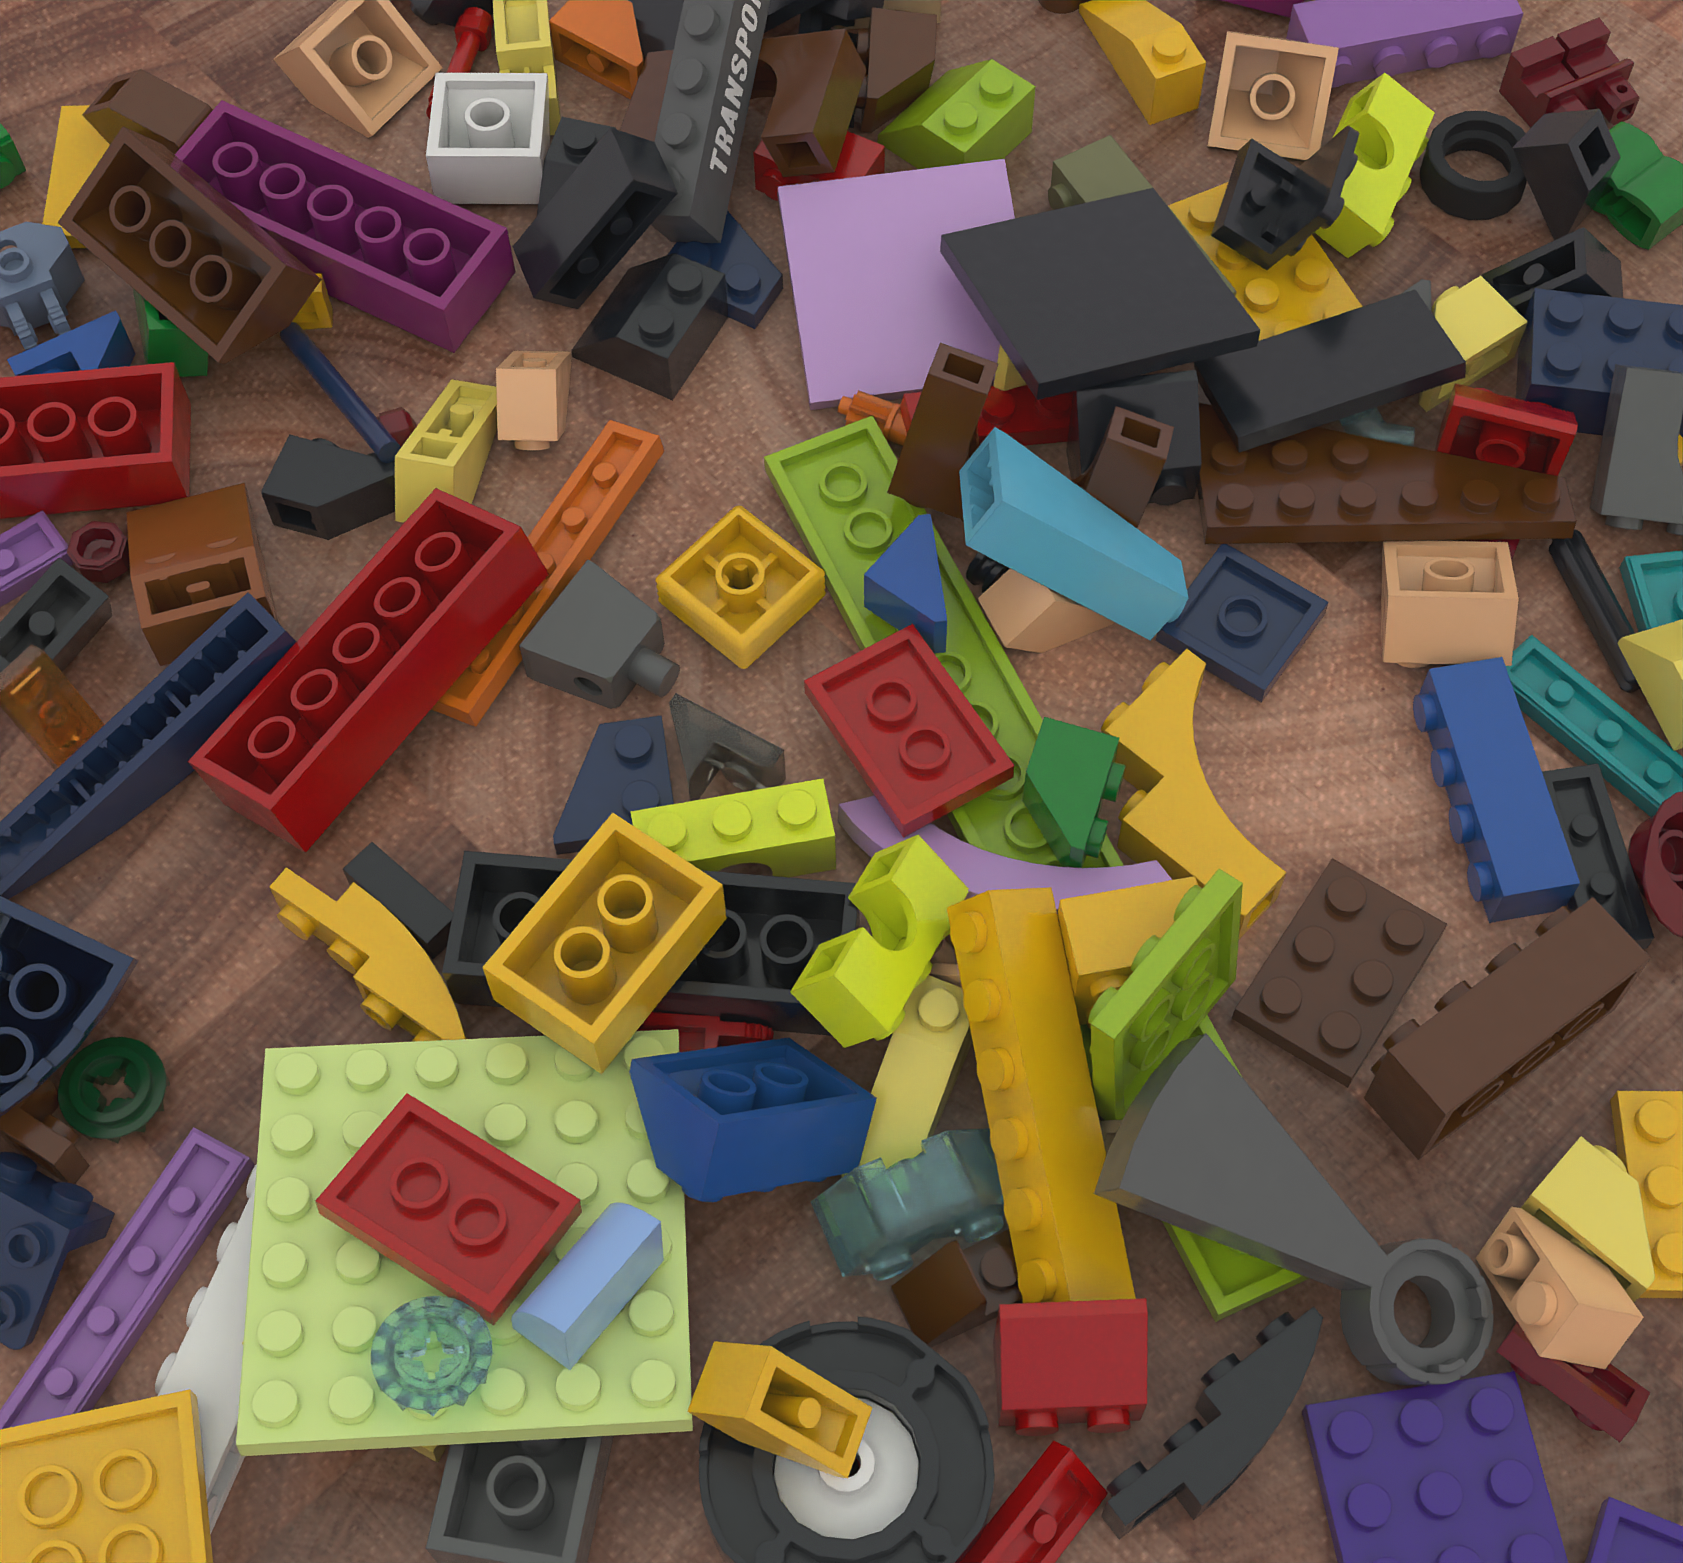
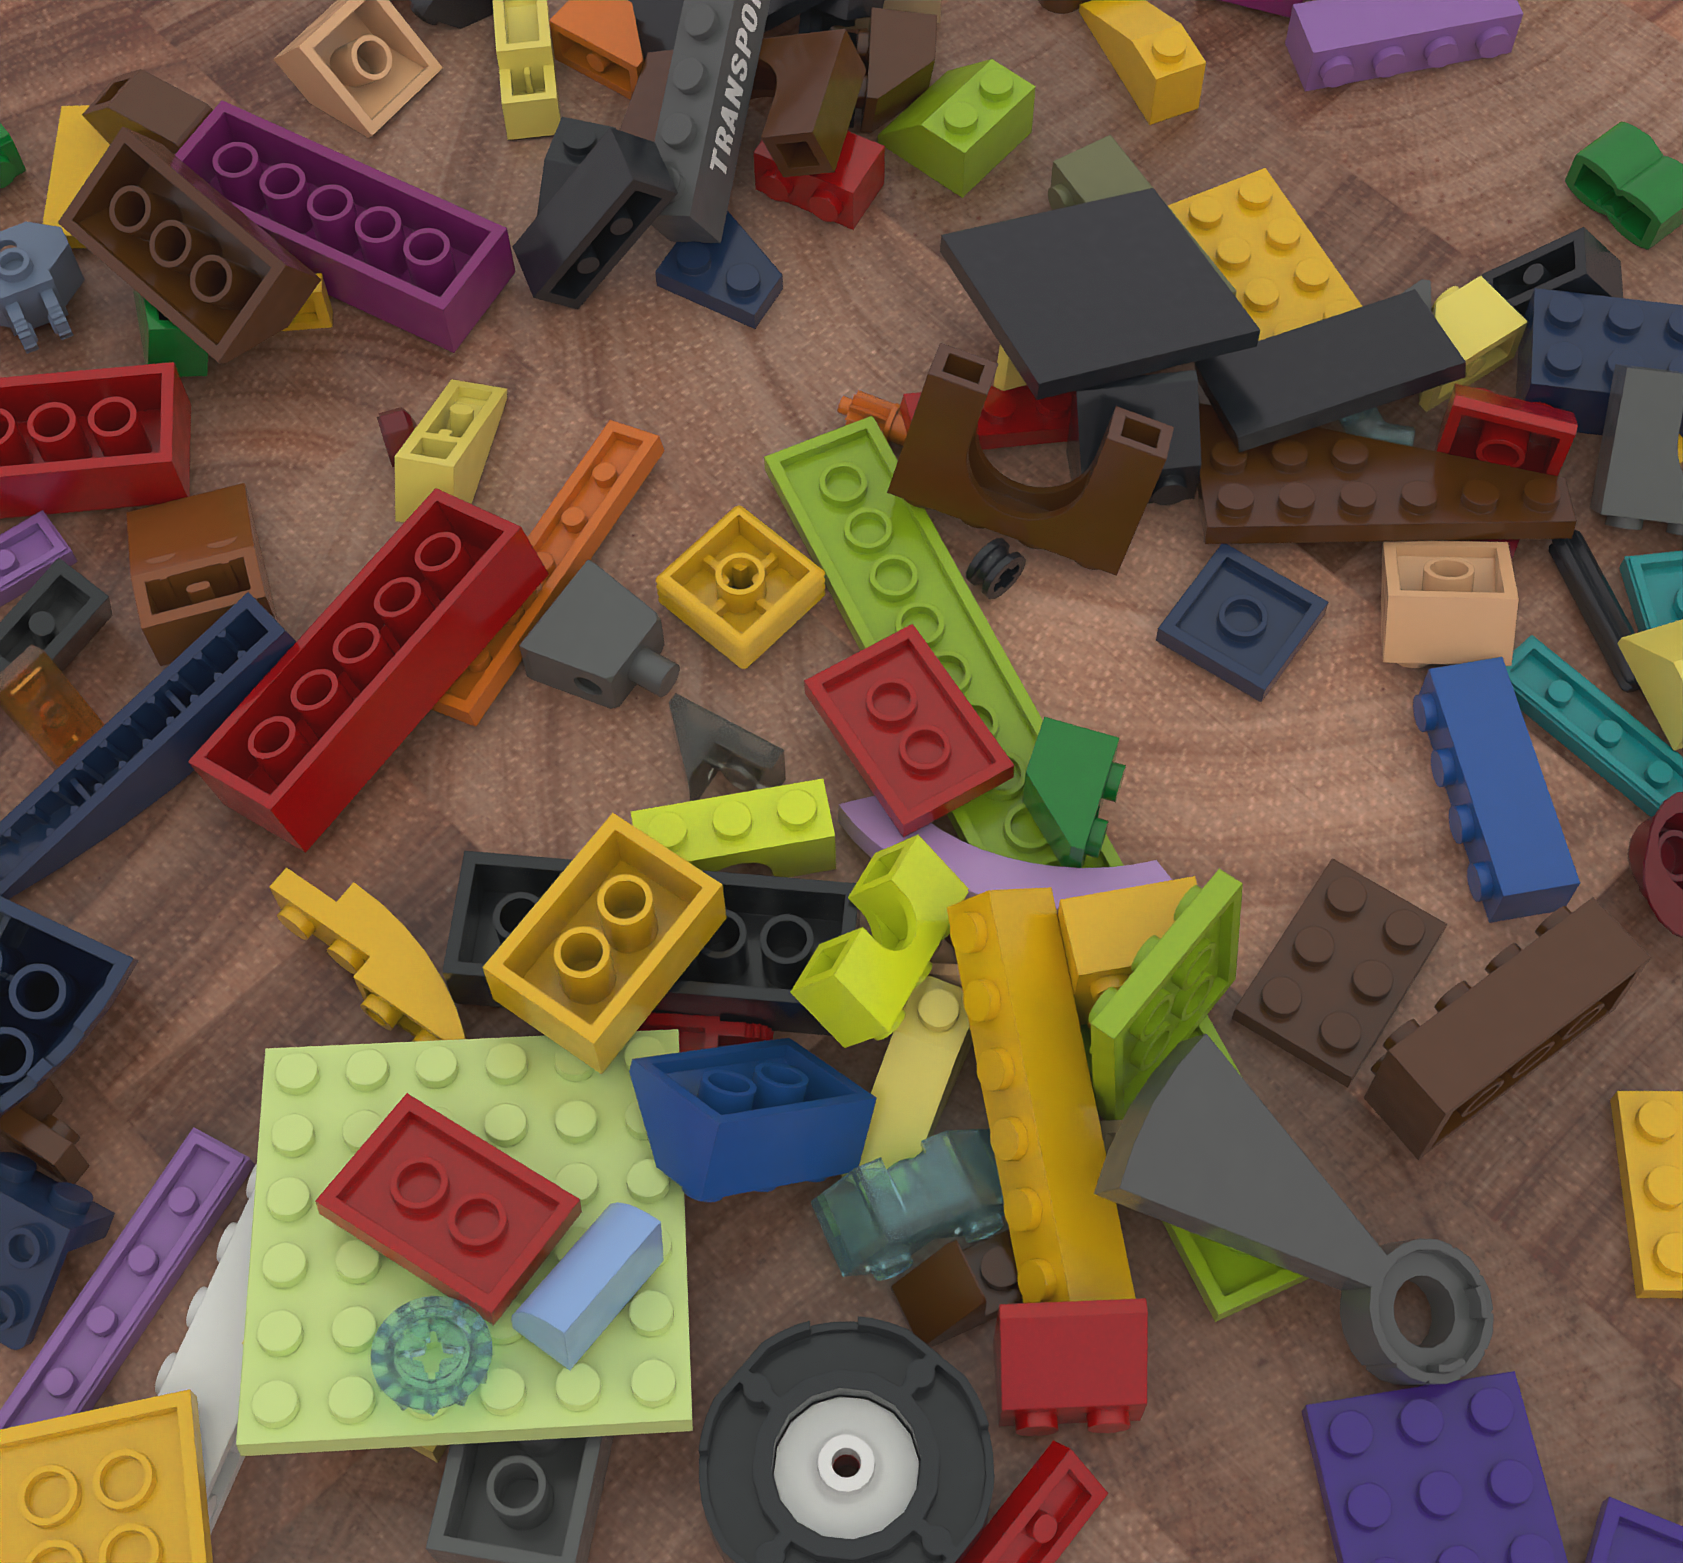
(87, 347): blue slope -> none
(99, 551): dark red tile -> none
(106, 1063): dark green gear -> none
(327, 488): black slope -> none
(340, 393): dark blue bar -> none
(403, 896): black piece -> none
(471, 35): red bar -> none
(488, 137): white slope -> none
(533, 397): light nougat slope -> none
(619, 775): dark blue wing -> none
(657, 324): black slope -> none
(780, 1407): yellow slope -> none
(873, 278): lavender tile -> none
(907, 584): blue slope -> none
(1035, 617): light nougat slope -> none
(1066, 538): medium azure slope -> none
(1174, 810): yellow arch -> none
(1242, 1412): black slope -> none
(1272, 94): light nougat slope -> none
(1277, 206): black bracket -> none
(1389, 142): neon yellow arch -> none
(1462, 195): black tyre -> none
(1558, 1292): light nougat slope -> none
(1567, 165): black slope -> none
(1570, 75): dark red hips -> none
(1597, 848): black plate -> none
(1597, 1396): dark red plate -> none
(1598, 1210): light yellow slope -> none

